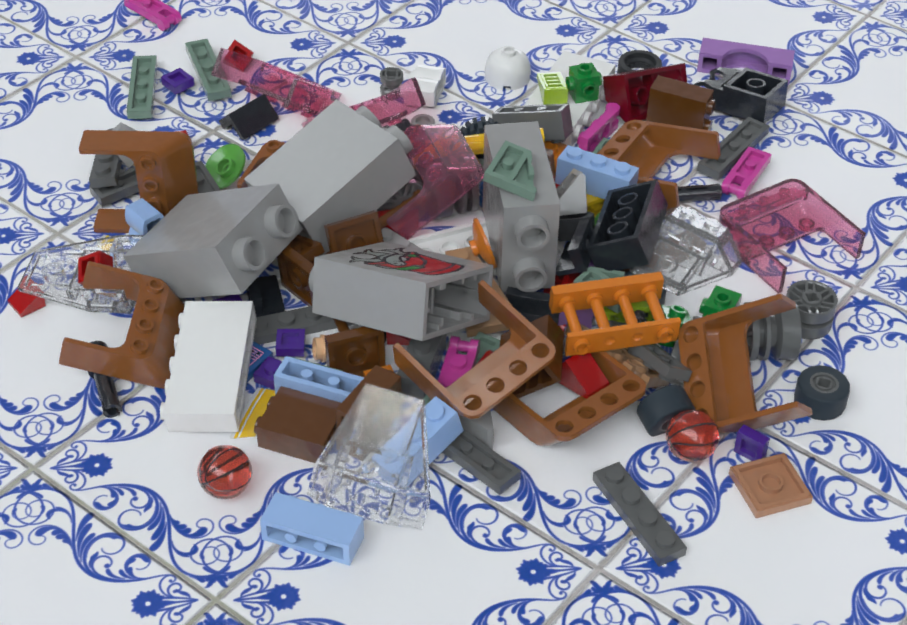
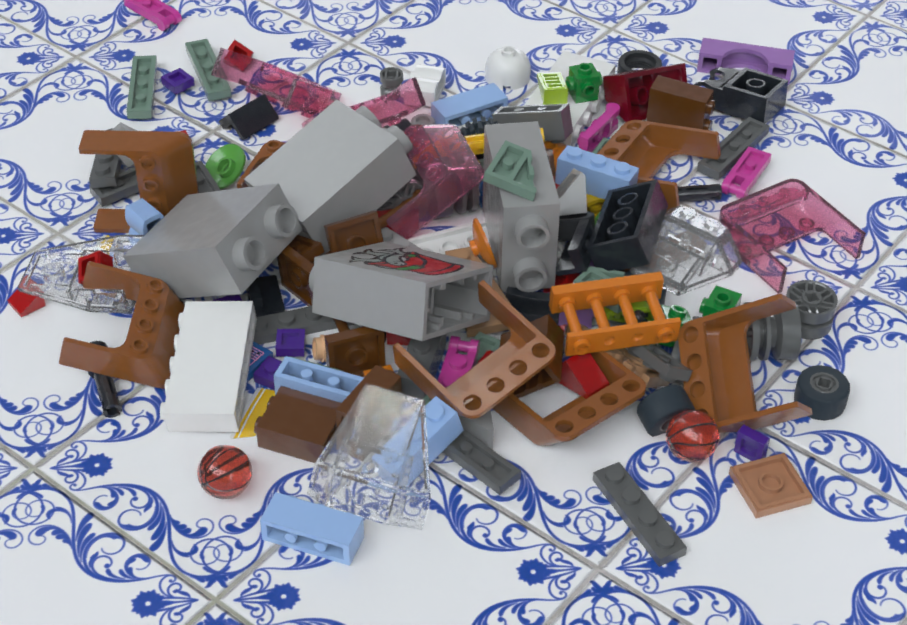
(469, 105): none -> light blue brick

